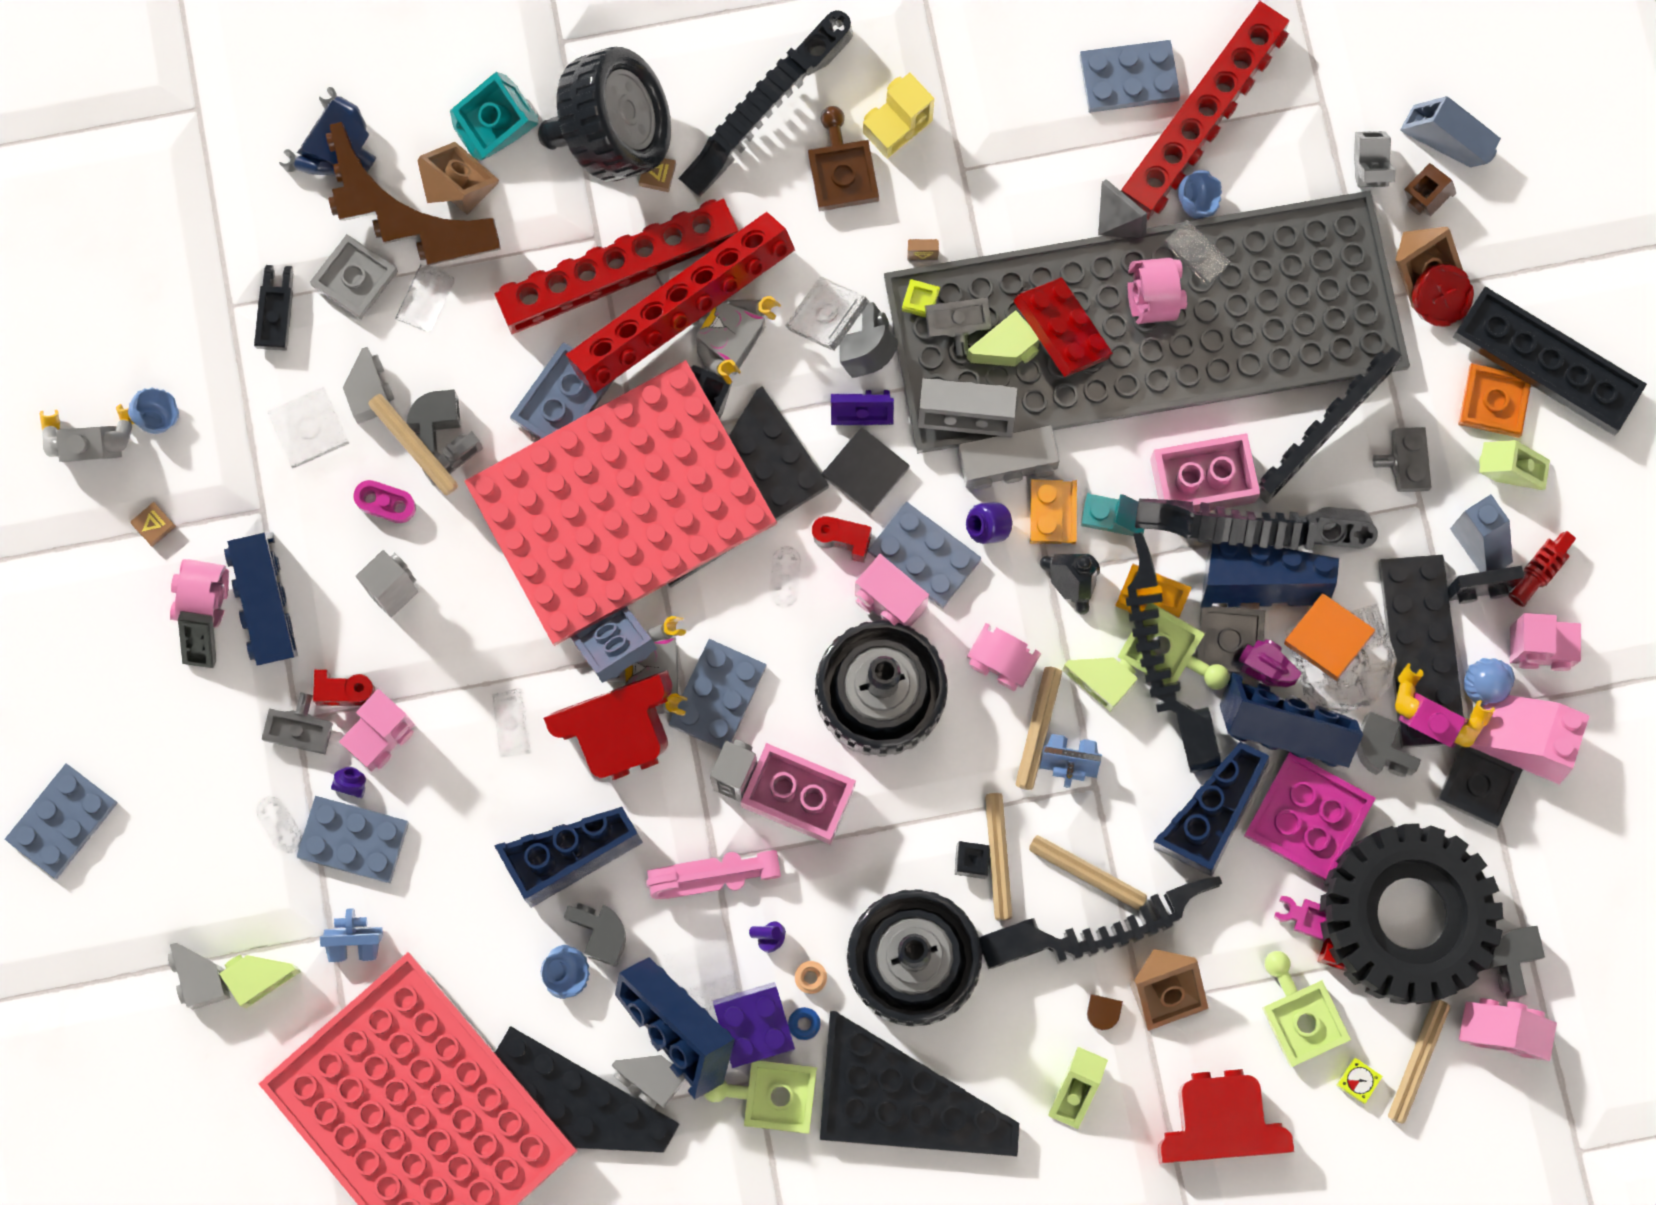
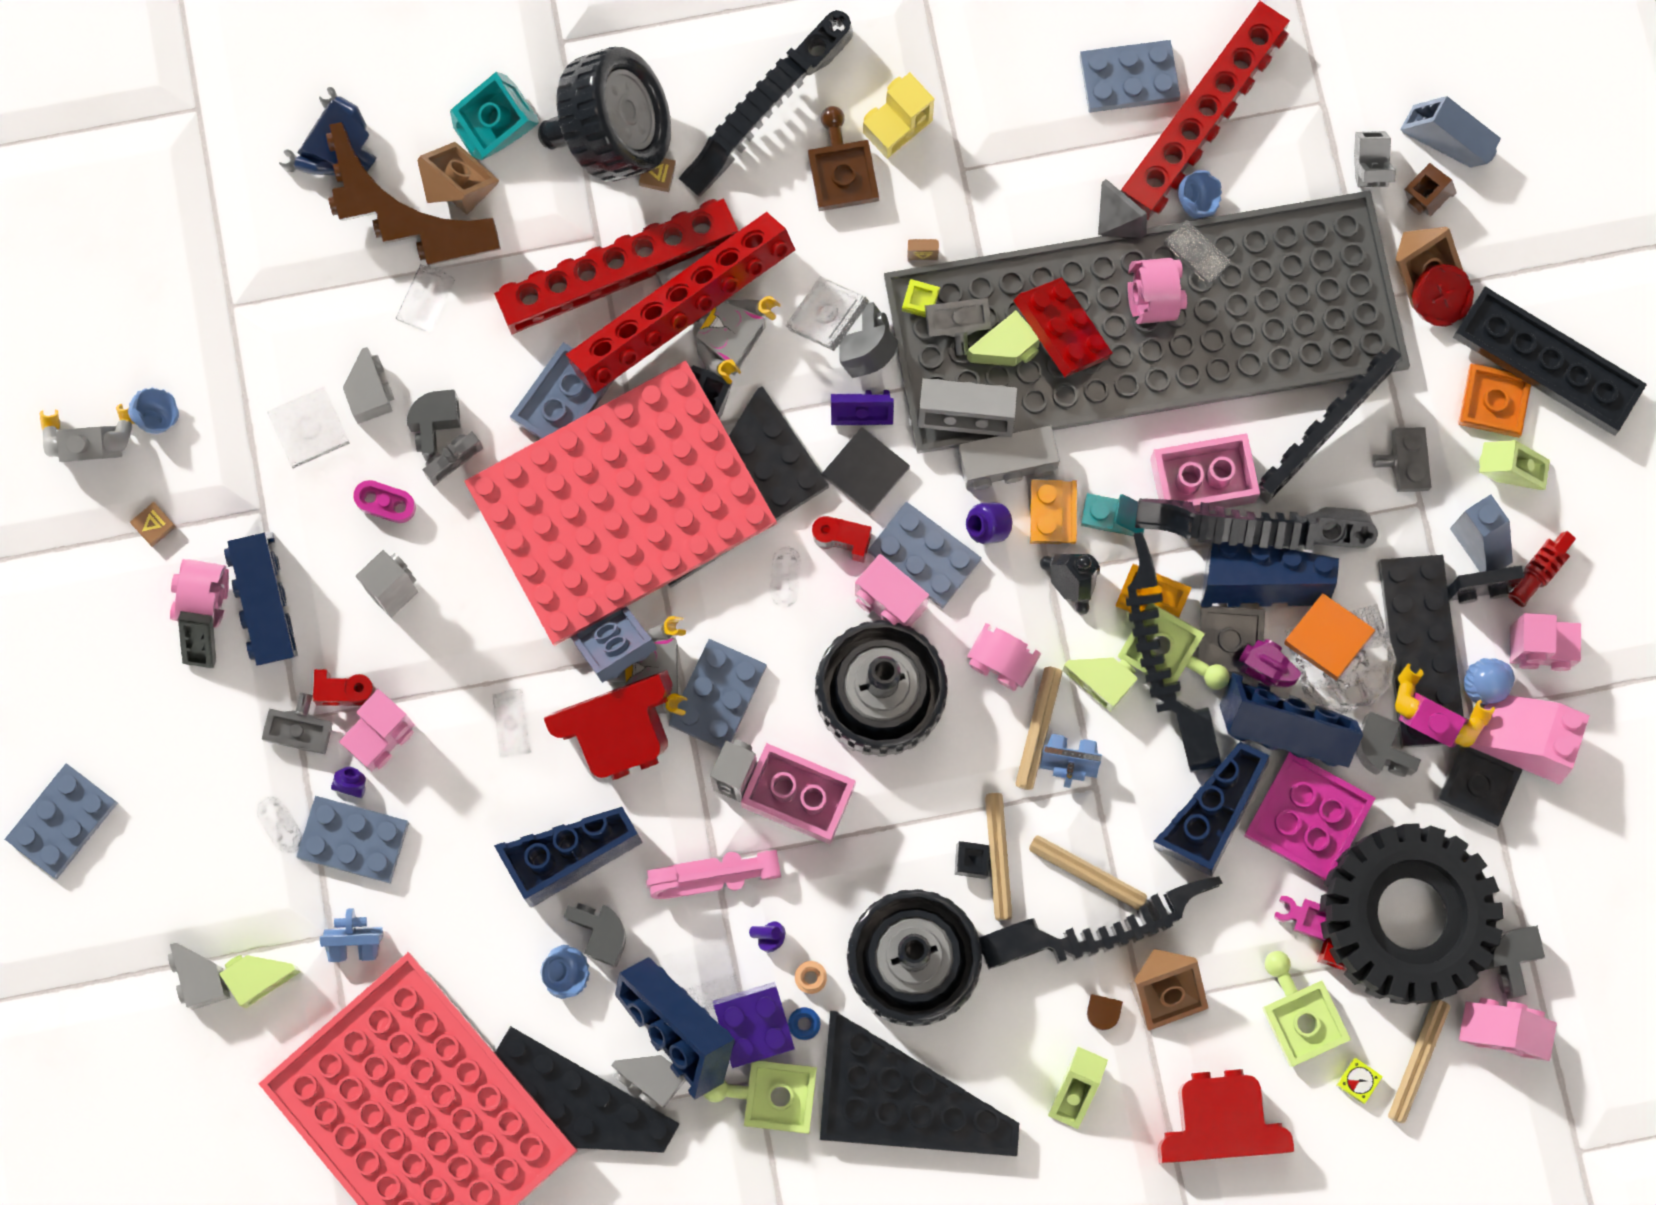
(274, 311): black hinge -> none
(353, 276): light grey plate -> none
(413, 444): tan axle -> none

